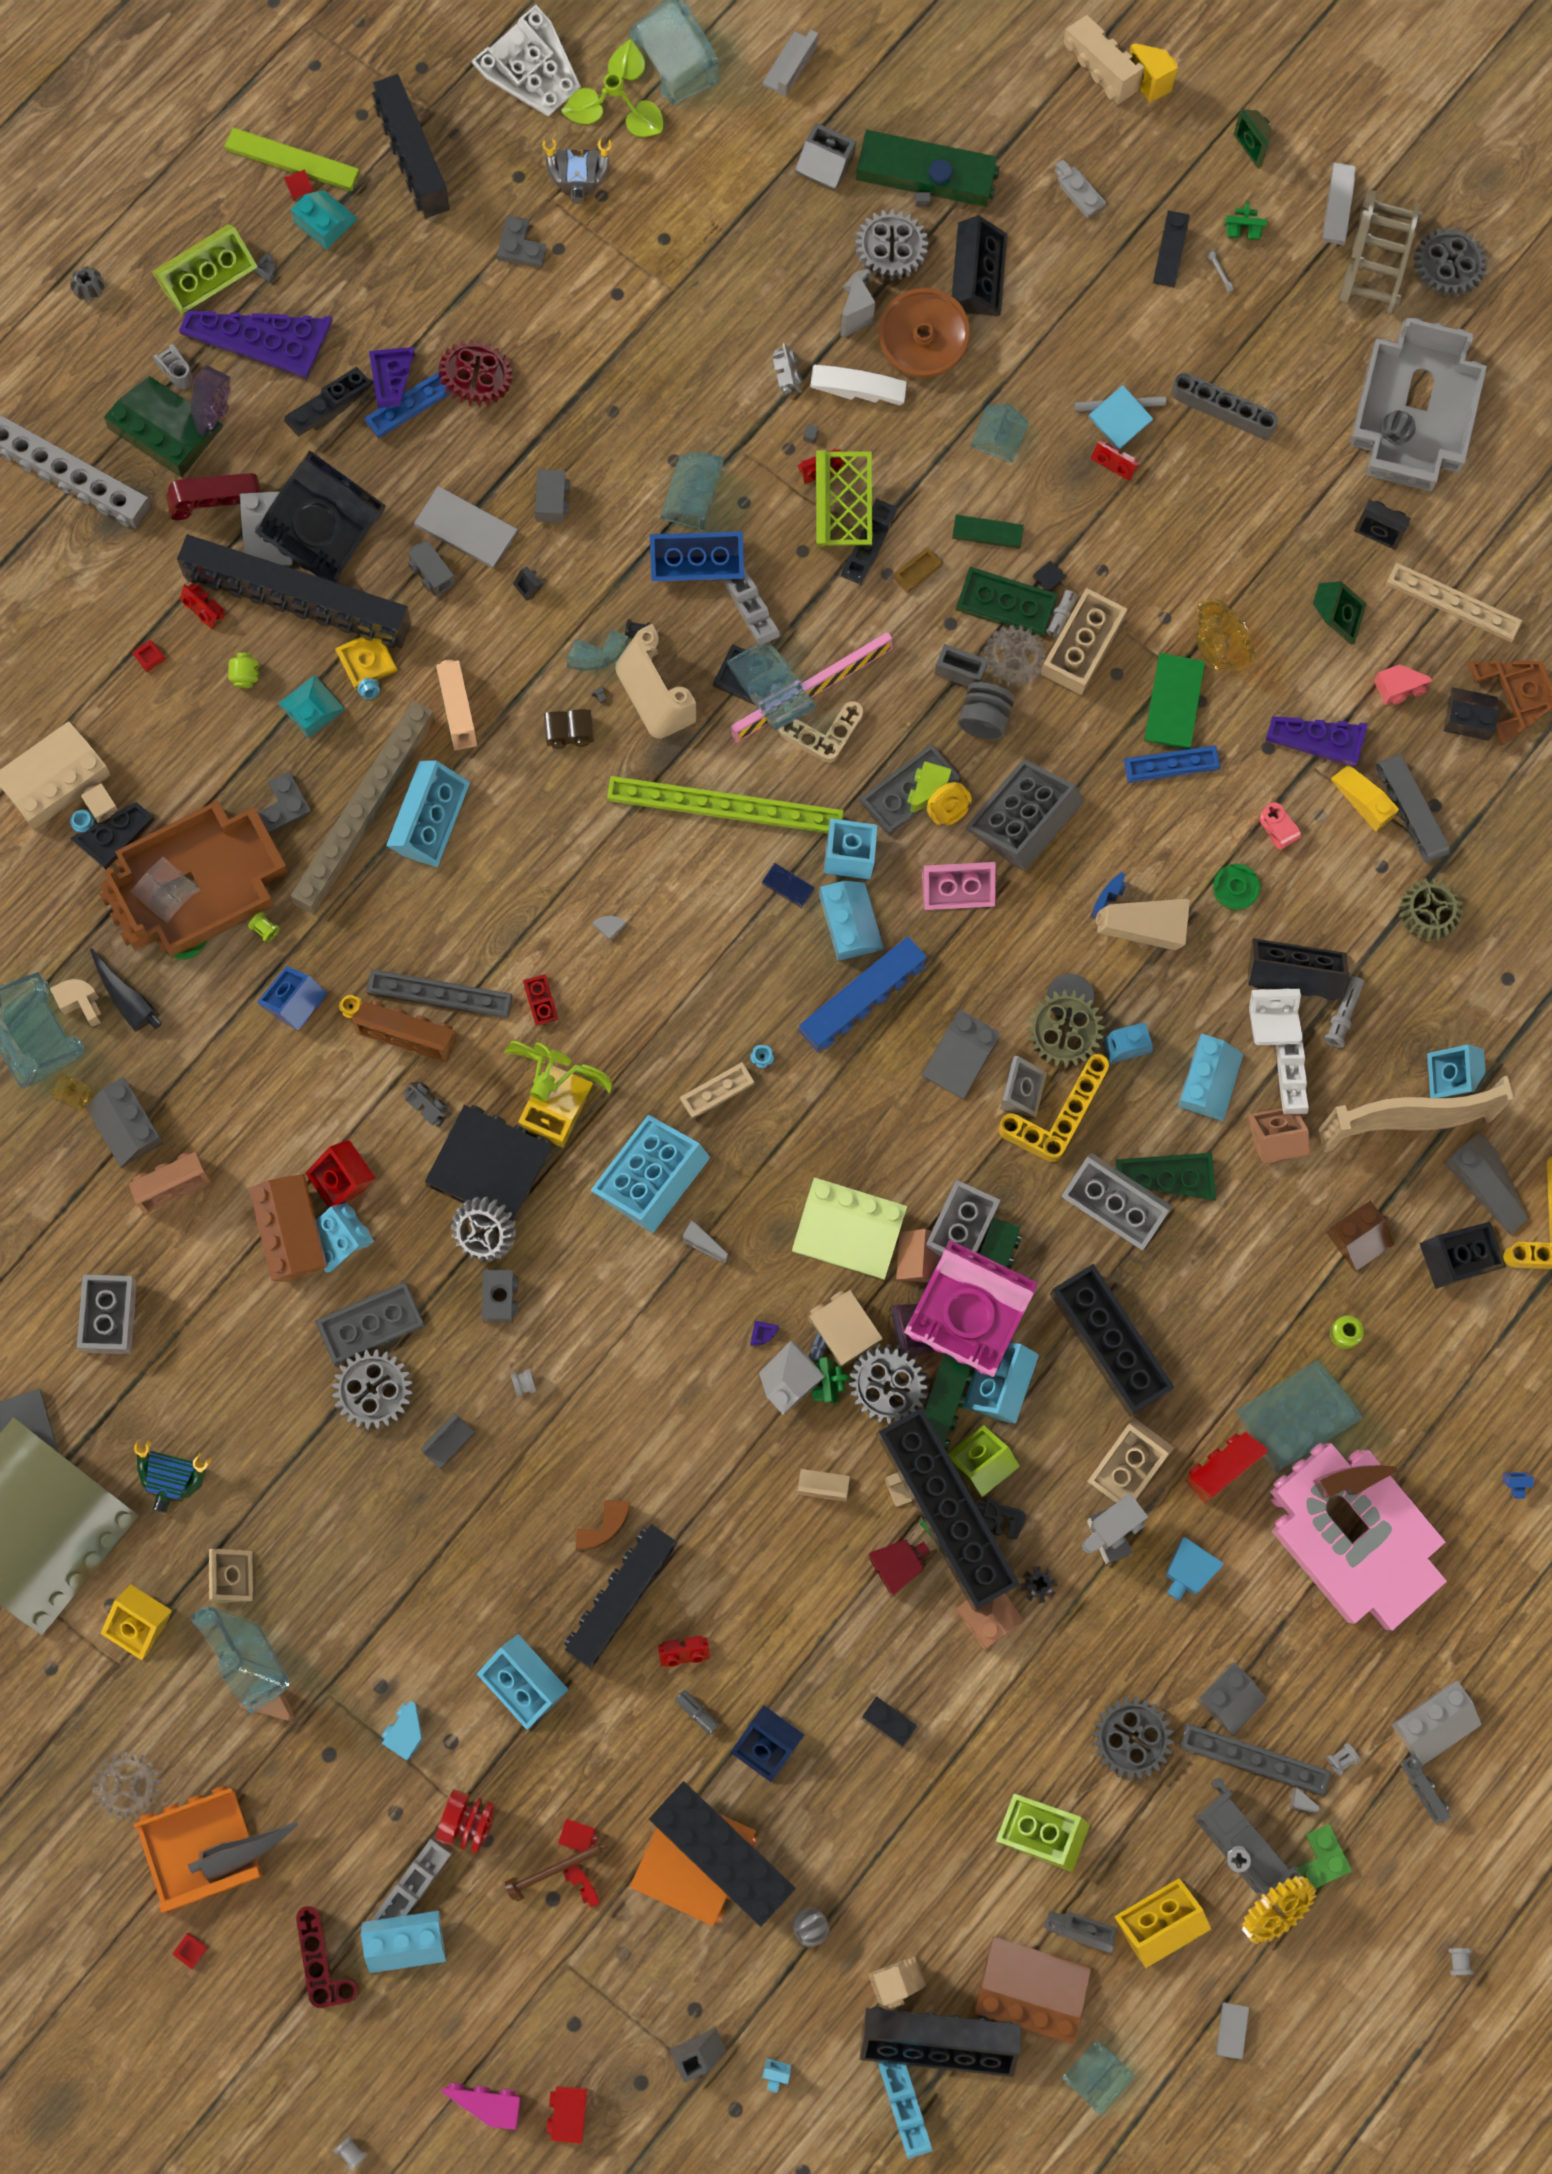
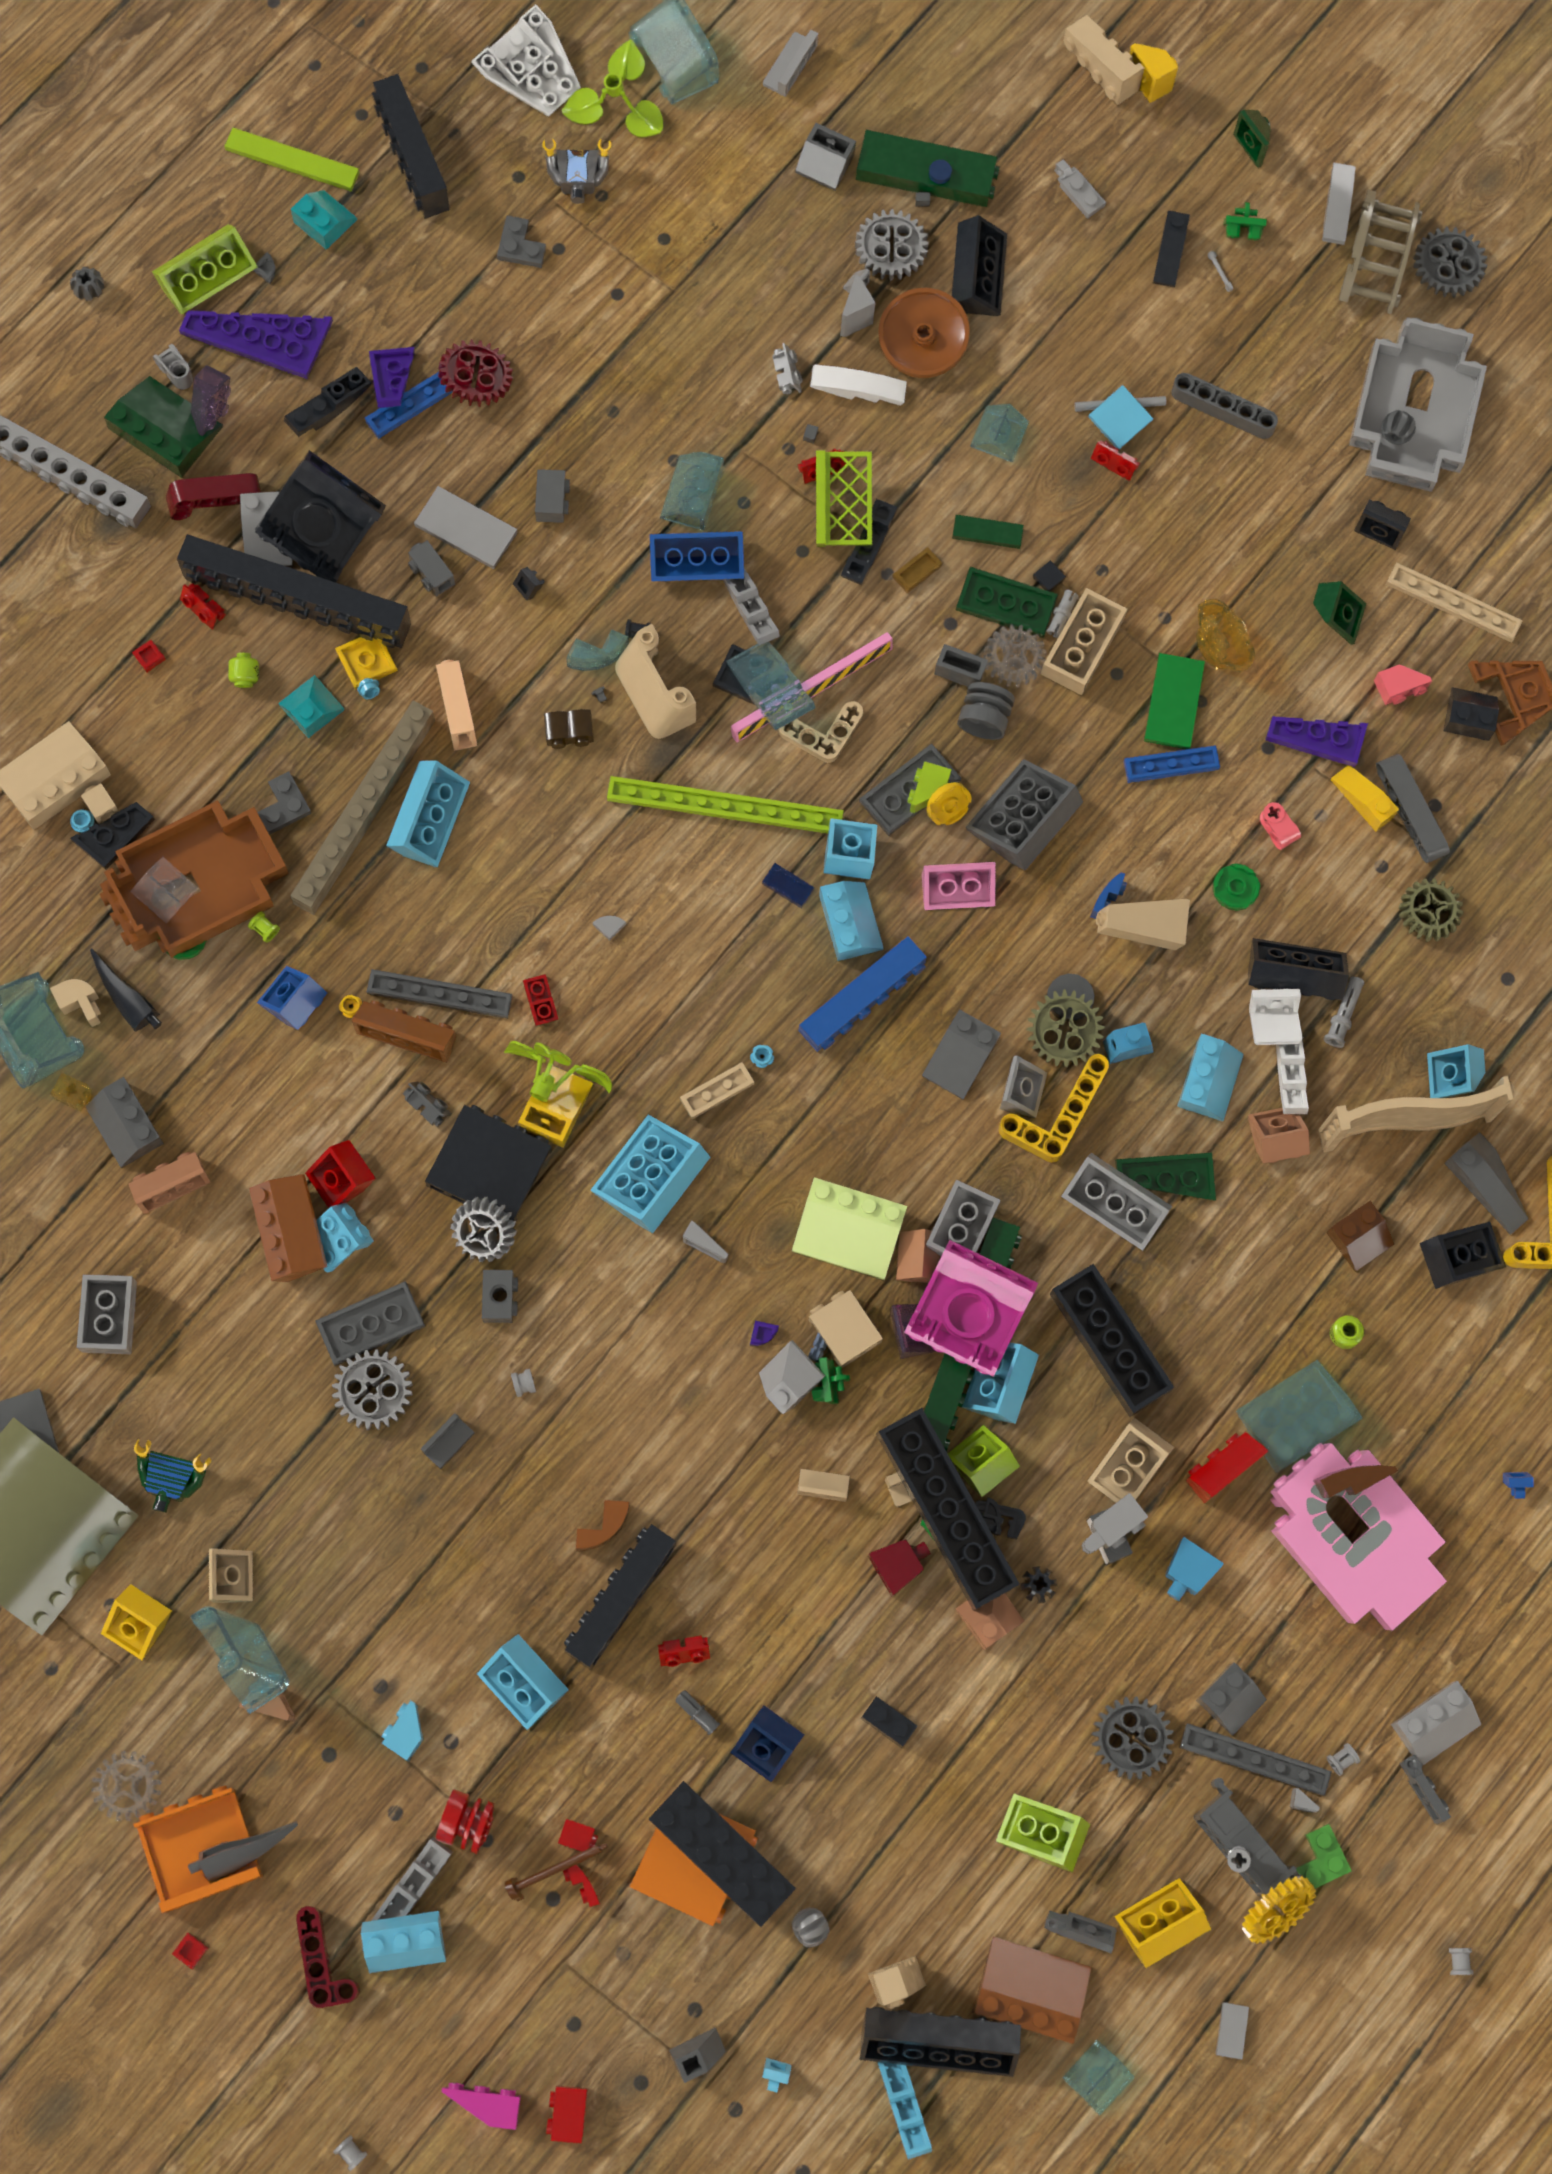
(298, 184): red tile -> none
(893, 1363): dark grey gear -> none

